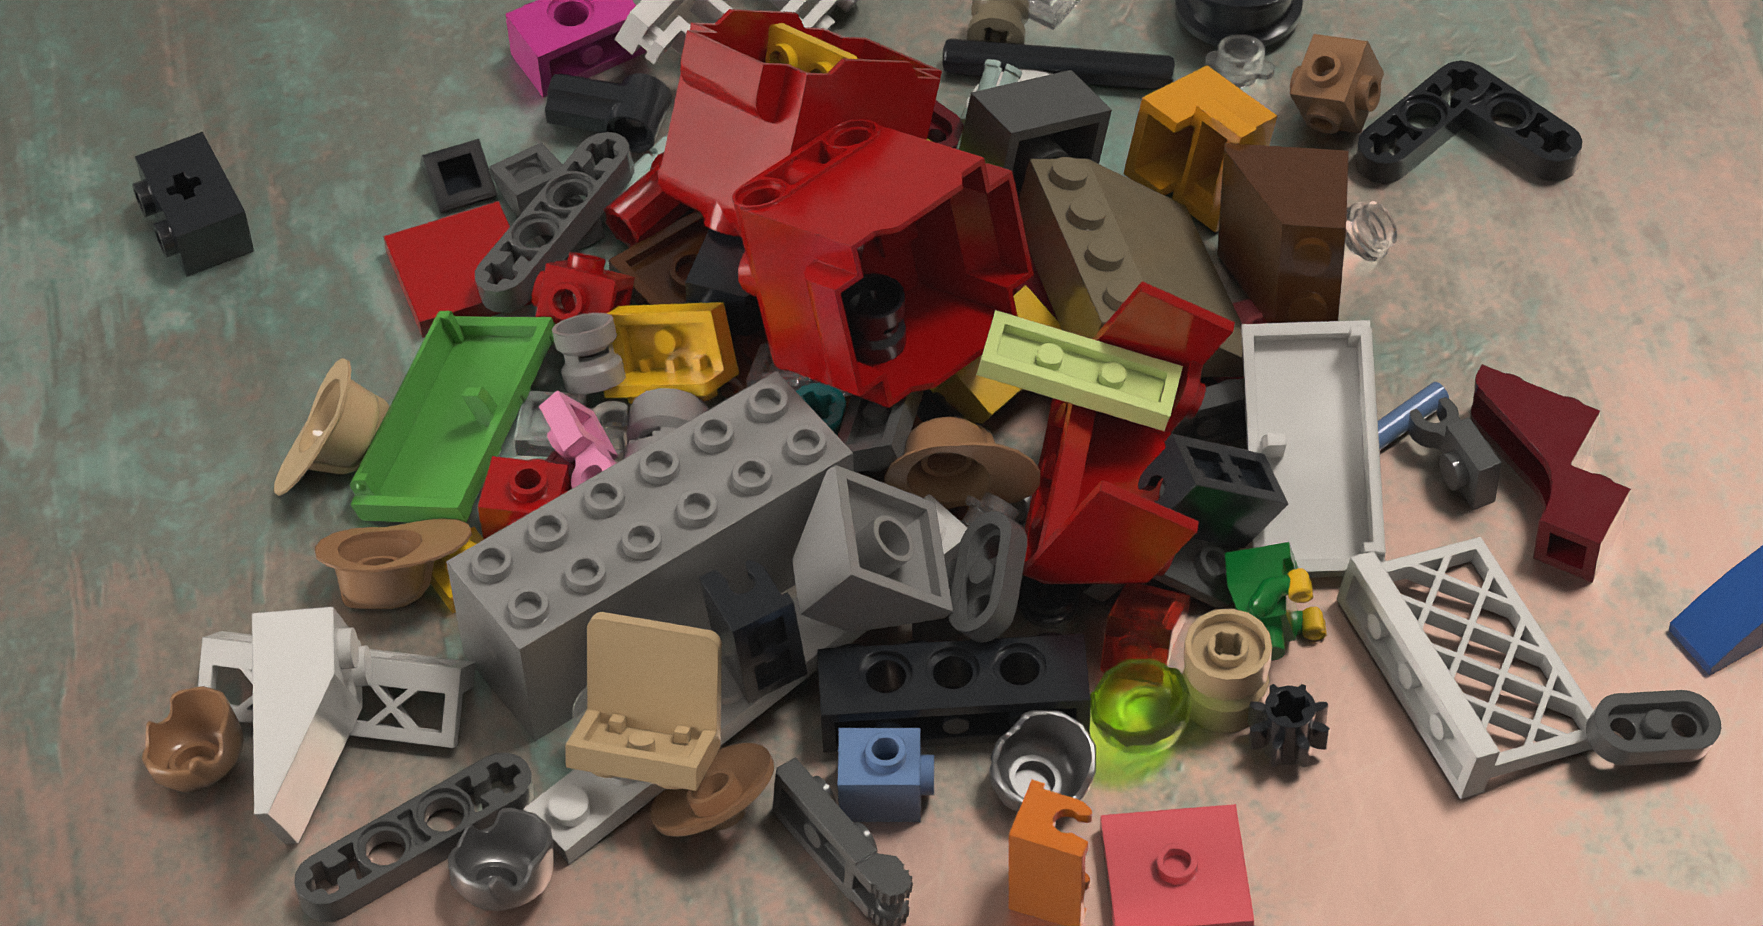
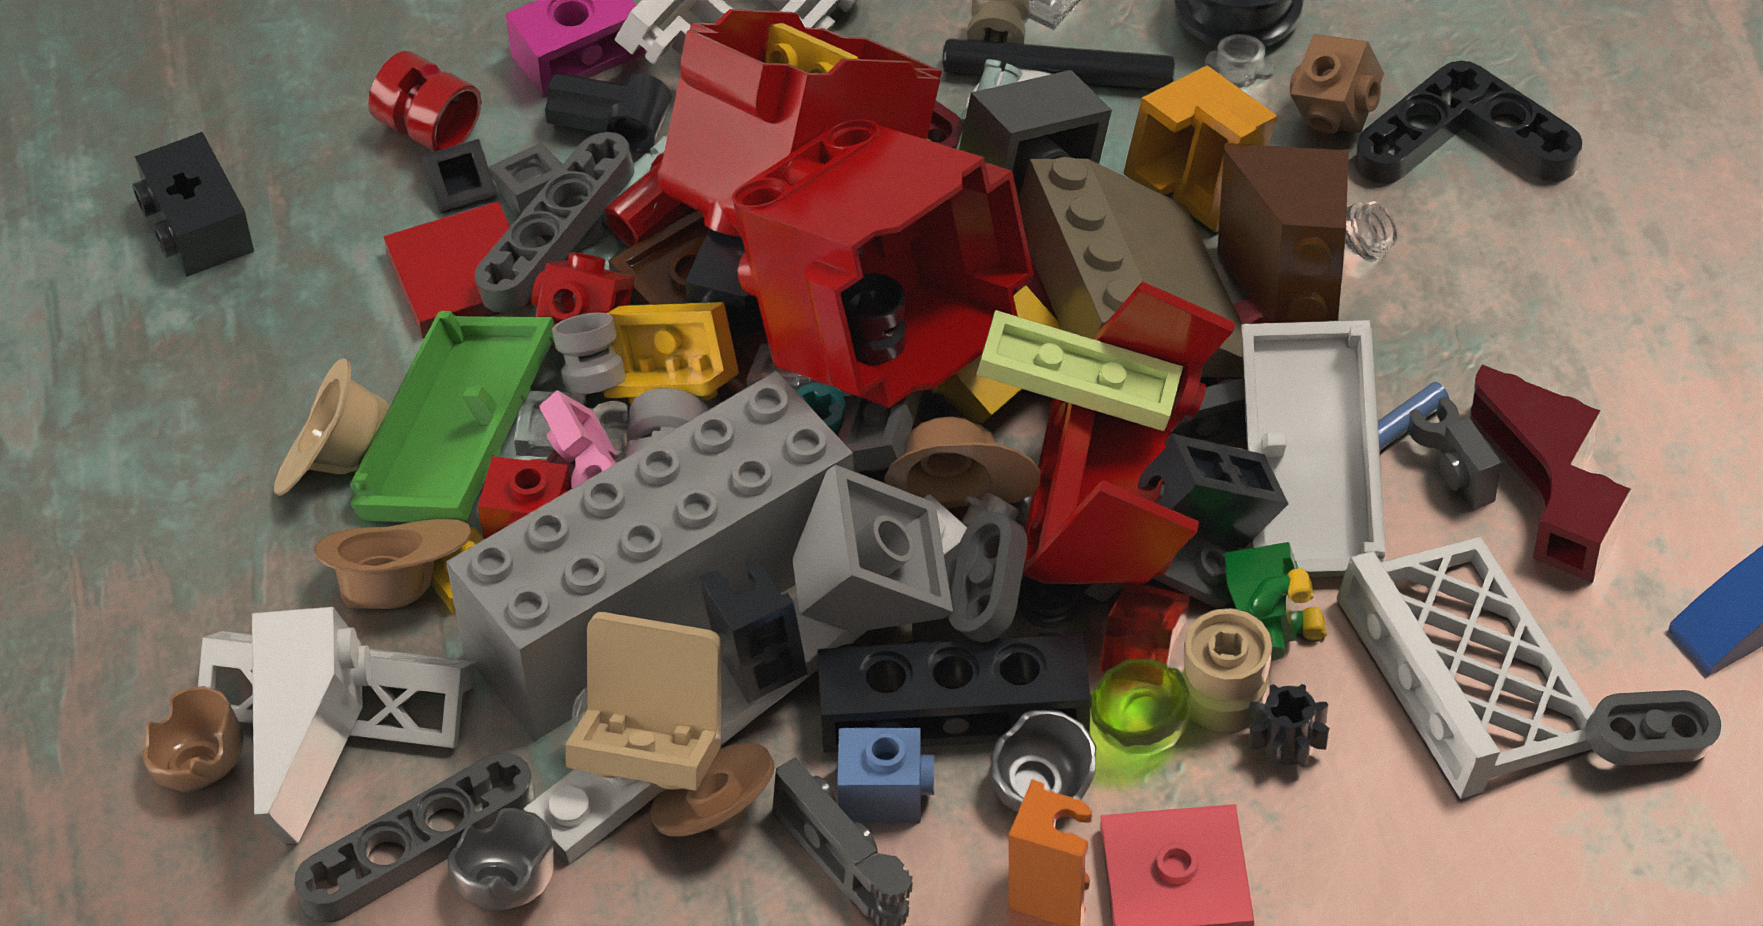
(424, 101): none -> red wheel

